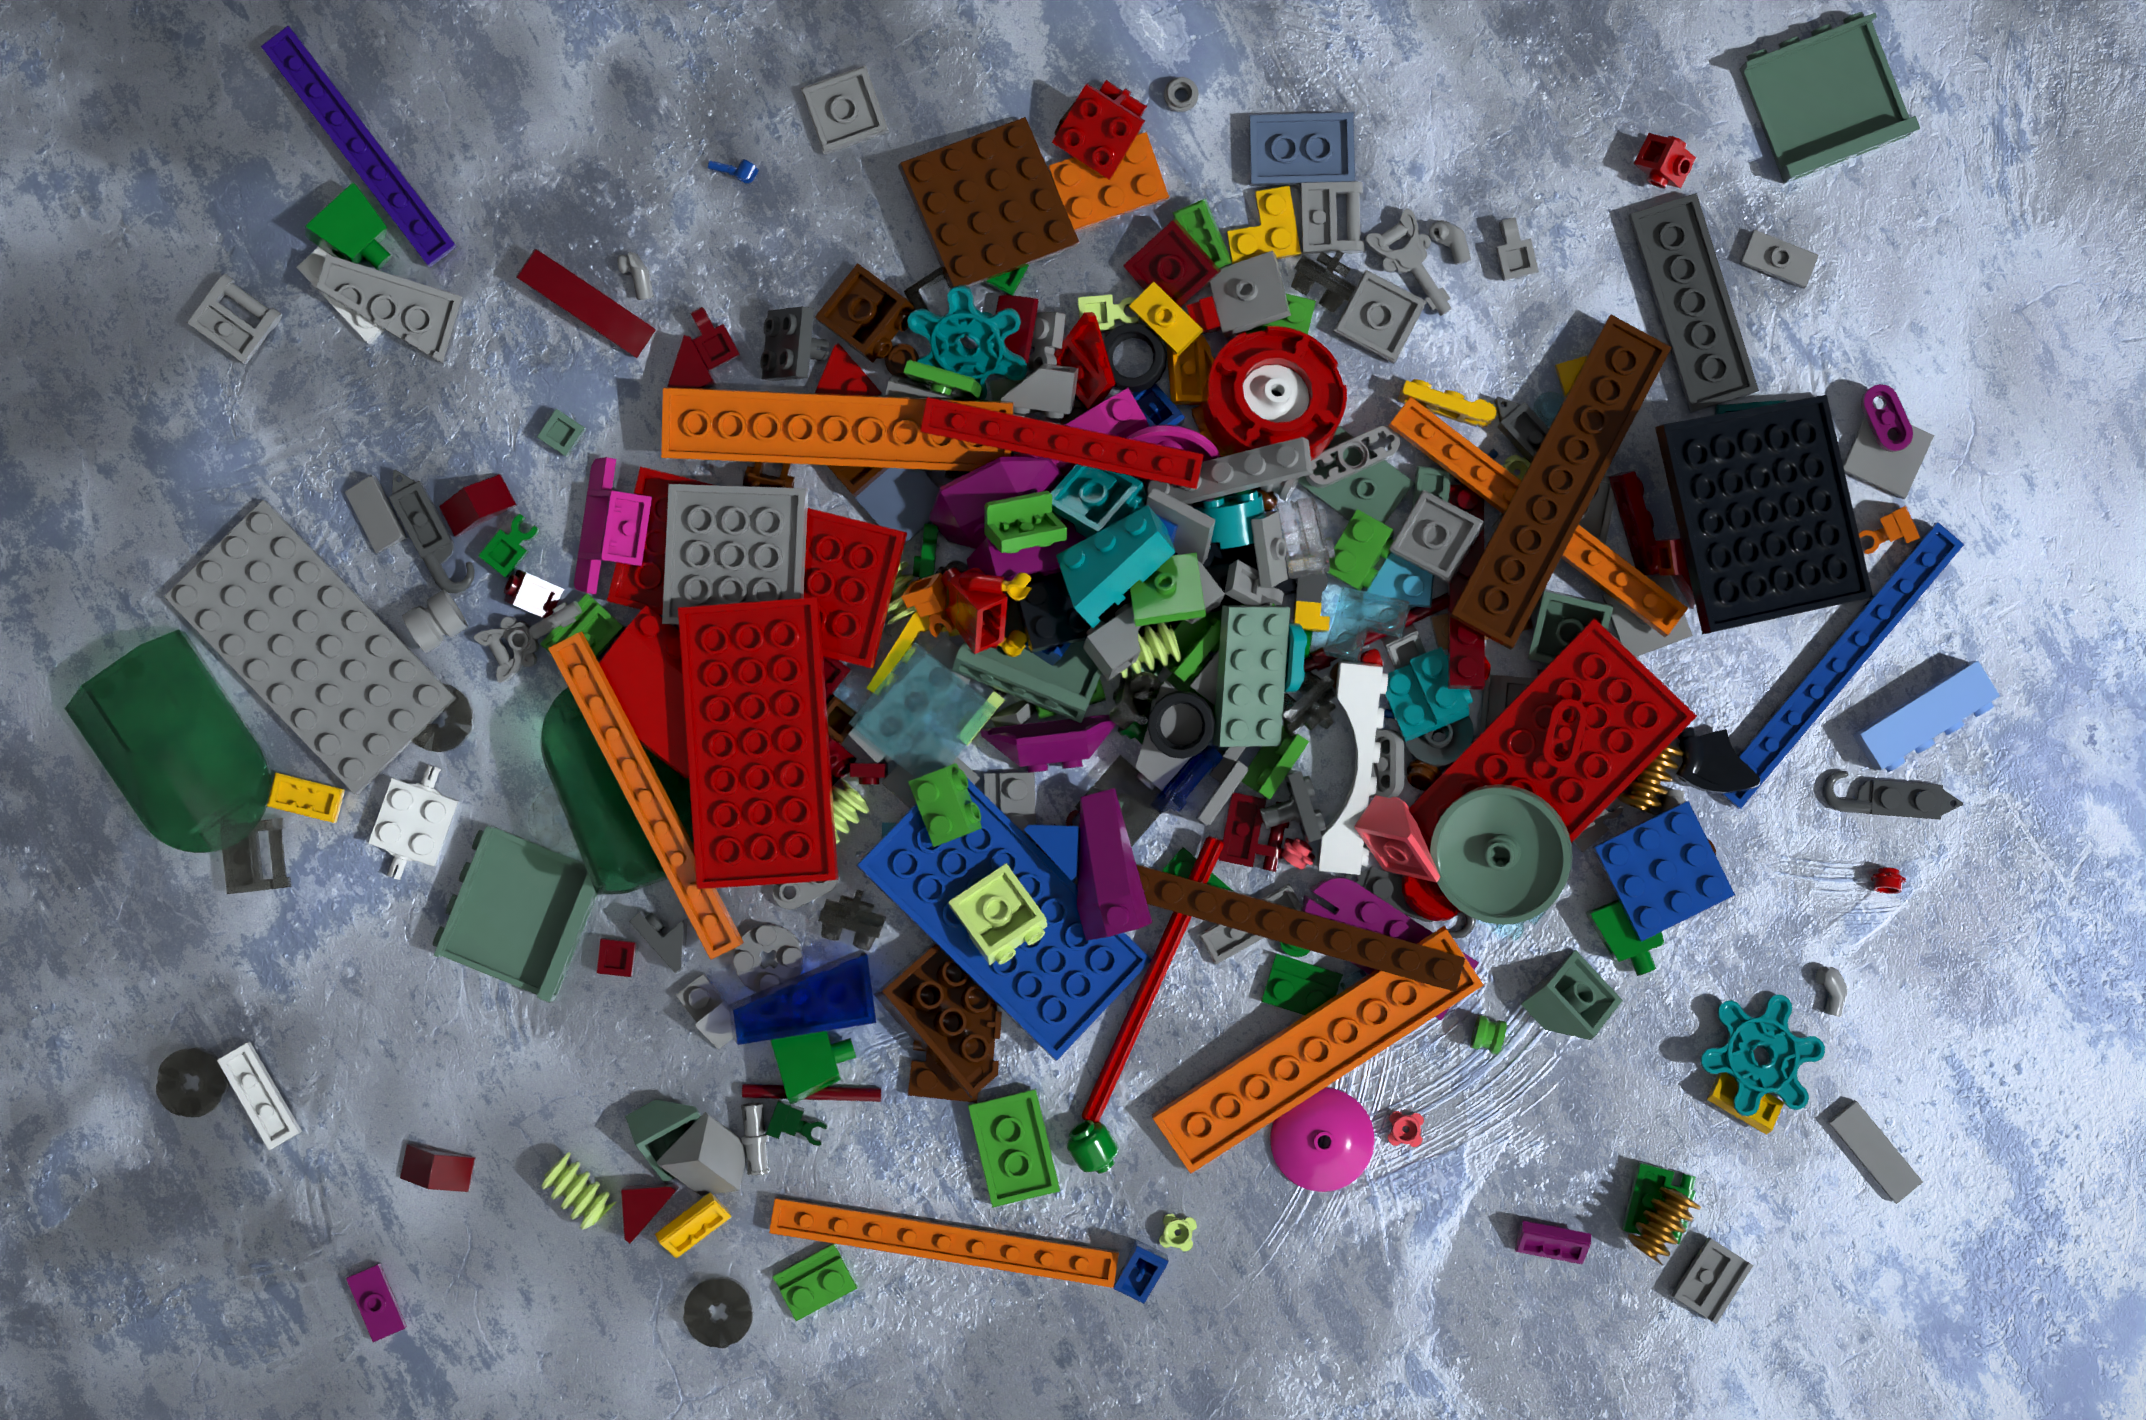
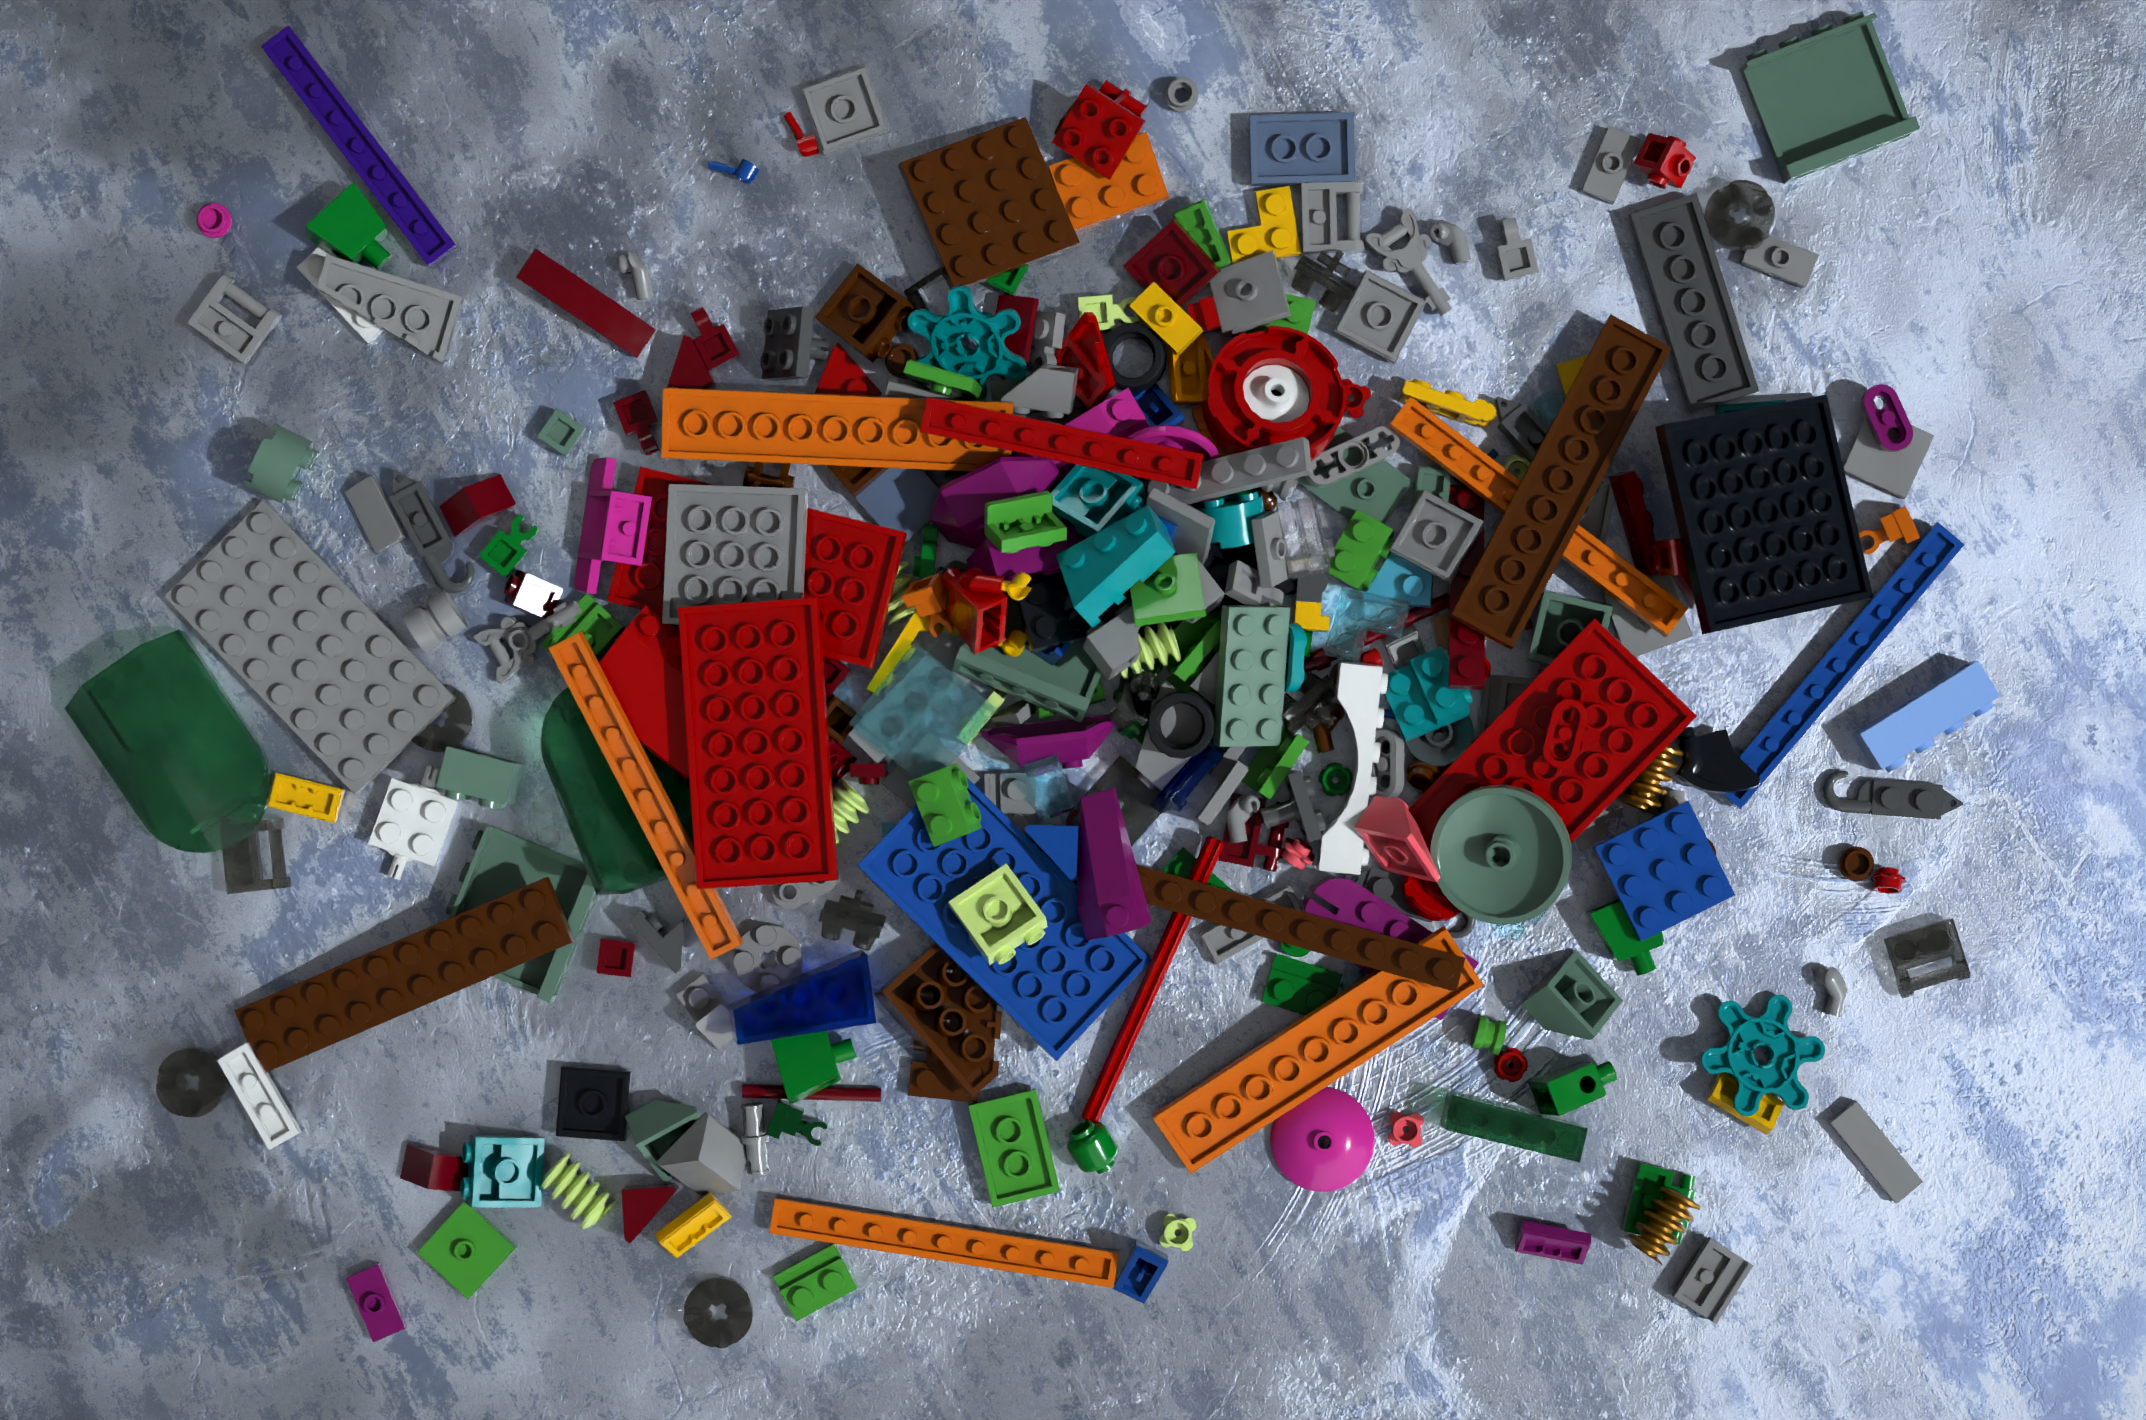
(214, 220): none -> dark pink plate
(280, 464): none -> sand green brick
(405, 975): none -> reddish brown plate
(466, 1249): none -> bright green plate
(481, 776): none -> sand green brick
(503, 1171): none -> teal plate
(593, 1103): none -> black plate
(637, 417): none -> dark red plate
(806, 144): none -> red hand
(1049, 787): none -> clear light blue tile
(1238, 814): none -> light grey arm
(1323, 736): none -> reddish brown arm
(1343, 785): none -> green plate
(1360, 395): none -> red plate
(1511, 1074): none -> red plate
(1513, 1127): none -> clear green brick
(1571, 1087): none -> green torso
(1610, 165): none -> light grey plate
(1750, 232): none -> clear smoke plate
(1856, 863): none -> reddish brown plate
(1922, 947): none -> clear smoke plate

